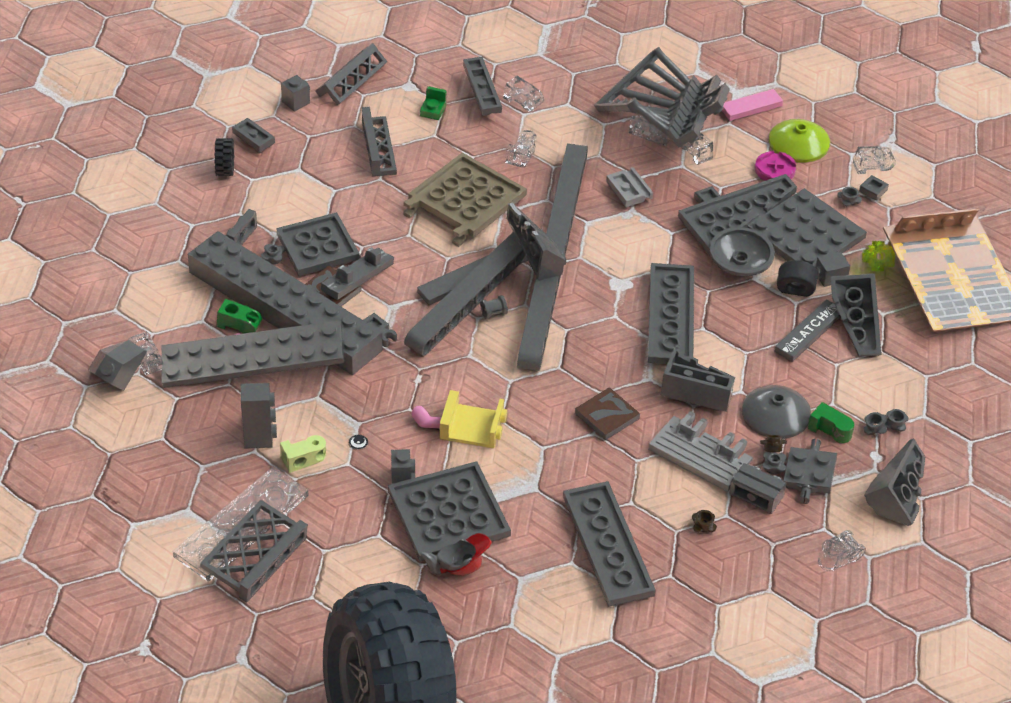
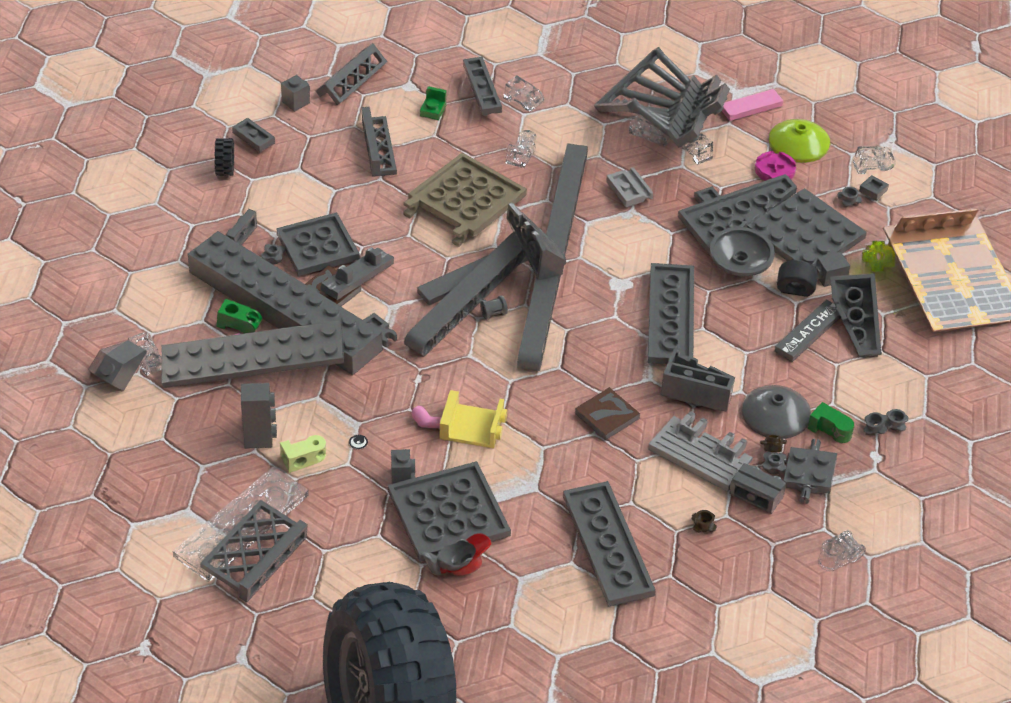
(897, 485): dark grey wedge -> none

